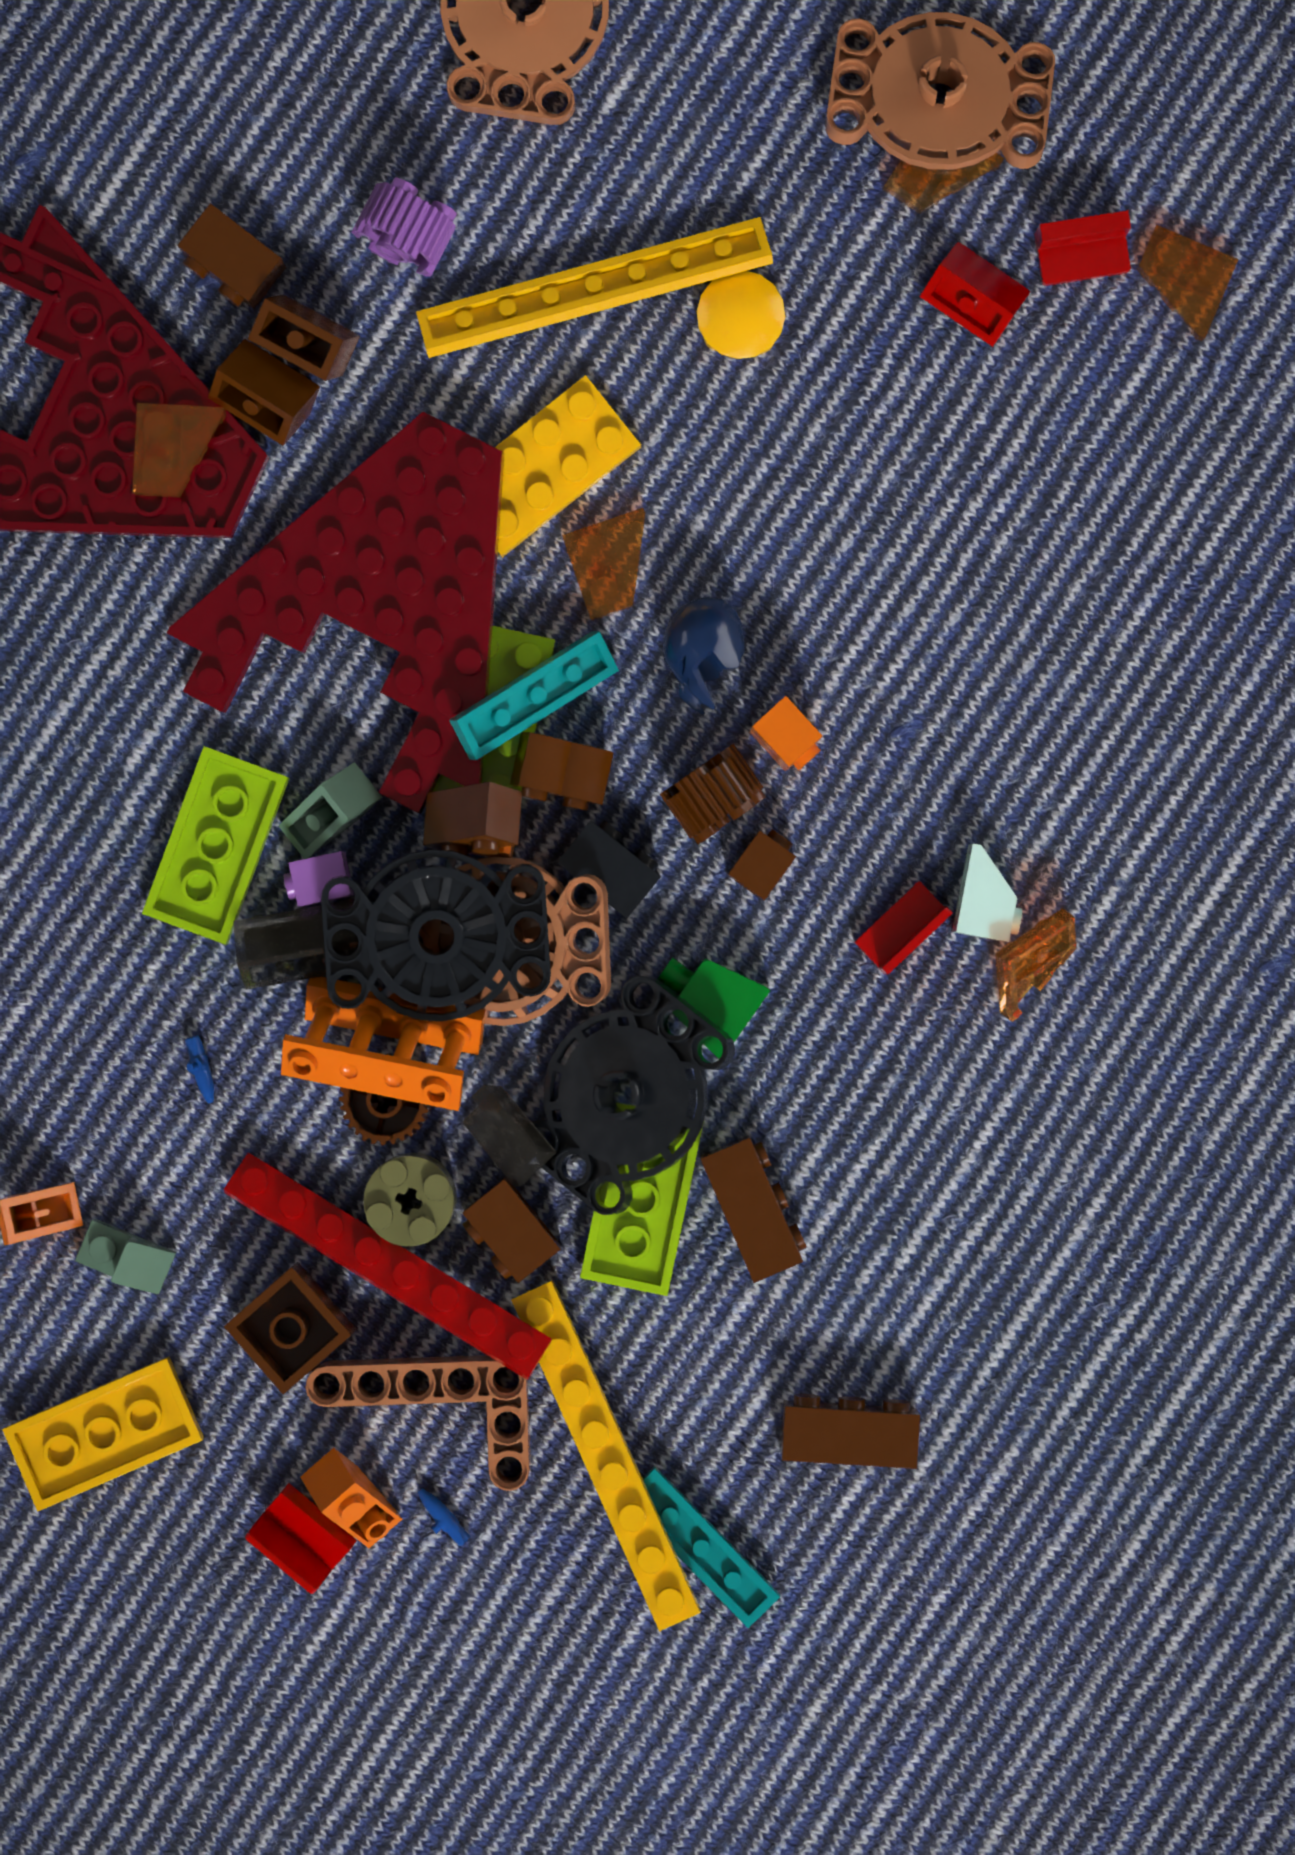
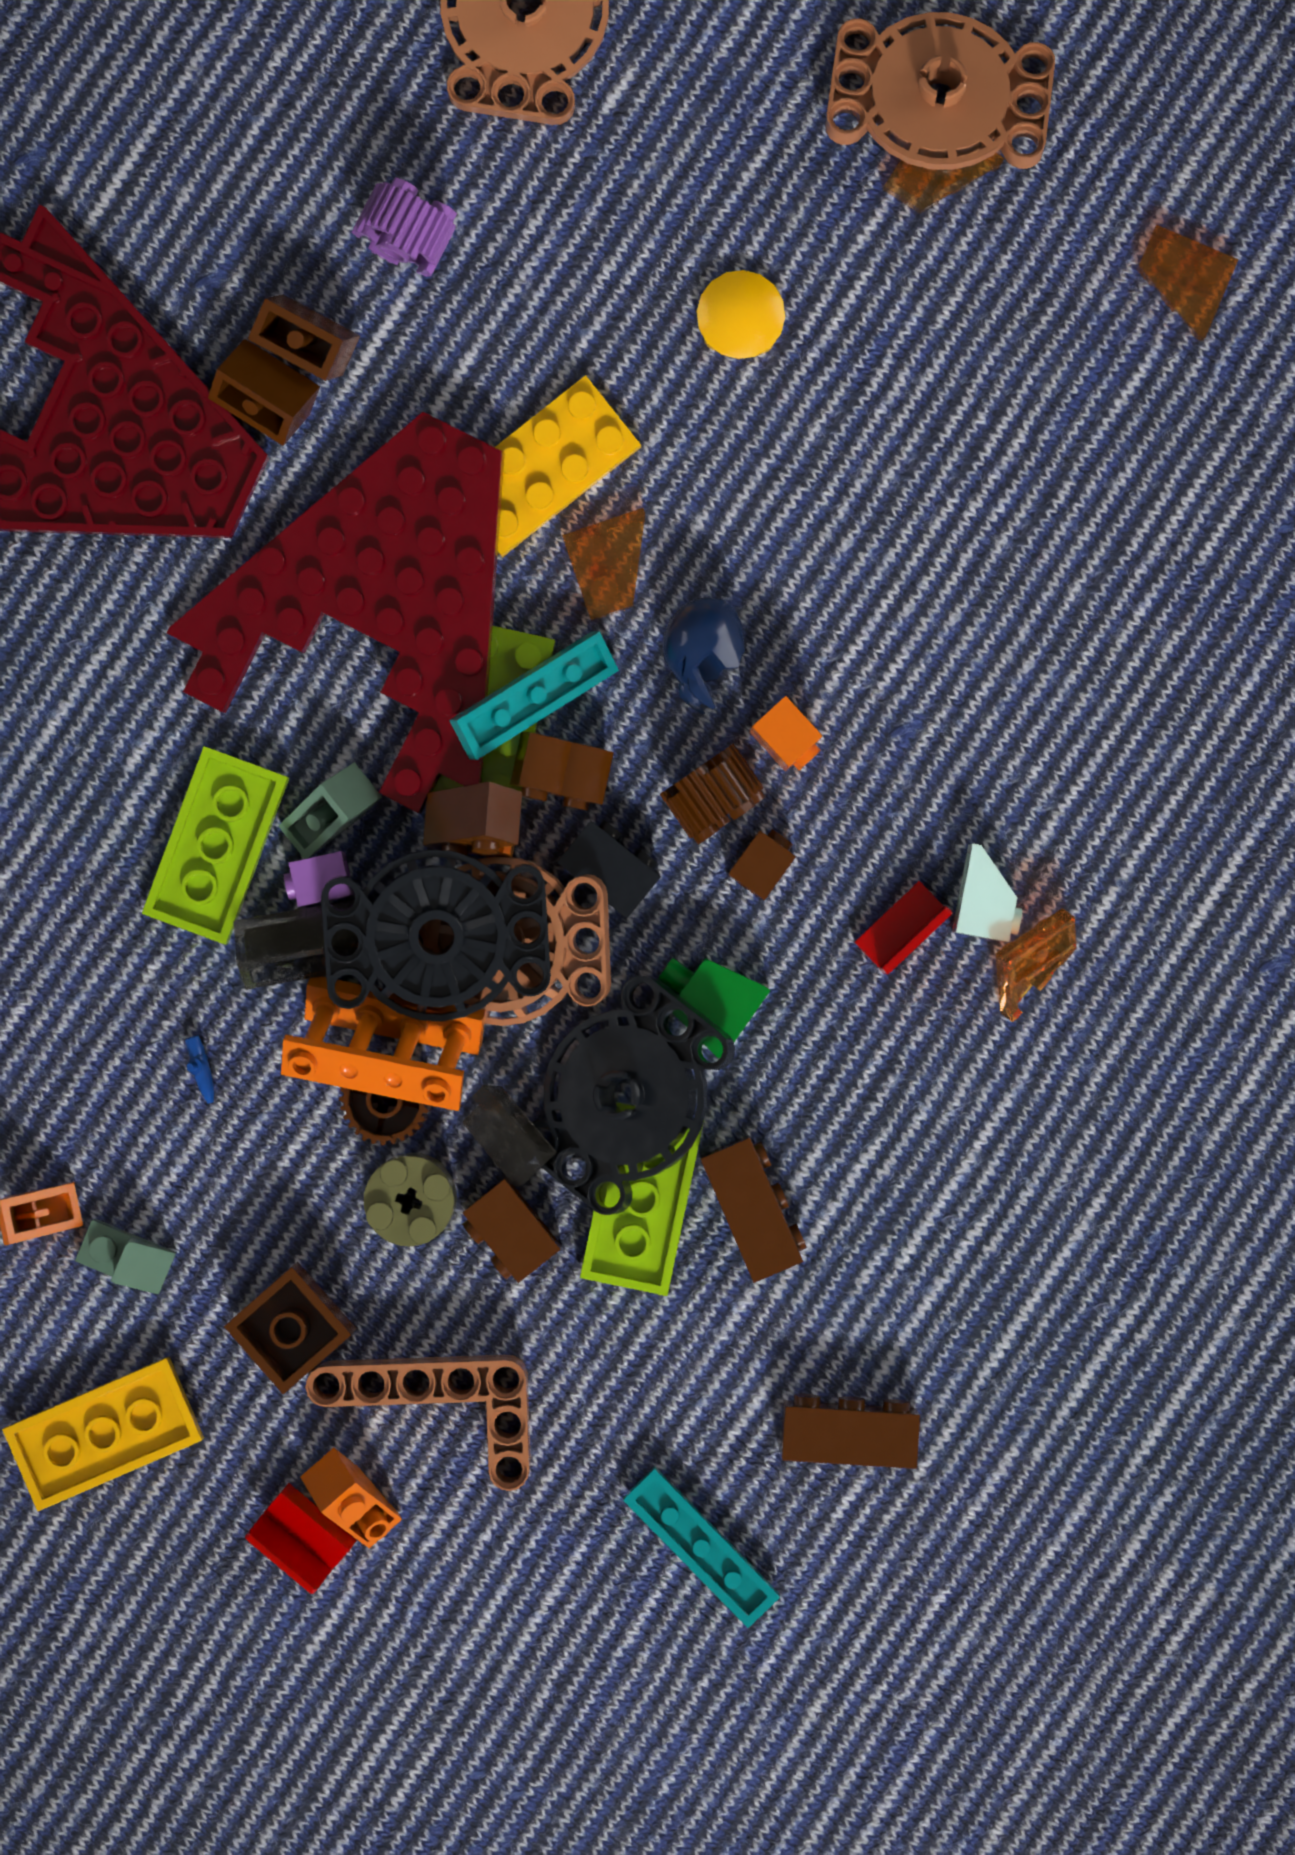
(170, 445): clear orange wing -> none
(231, 257): reddish brown brick -> none
(388, 1266): red plate -> none
(443, 1517): blue helmet -> none
(594, 287): yellow plate -> none
(608, 1459): yellow plate -> none
(974, 293): red panel -> none
(1083, 248): red panel -> none

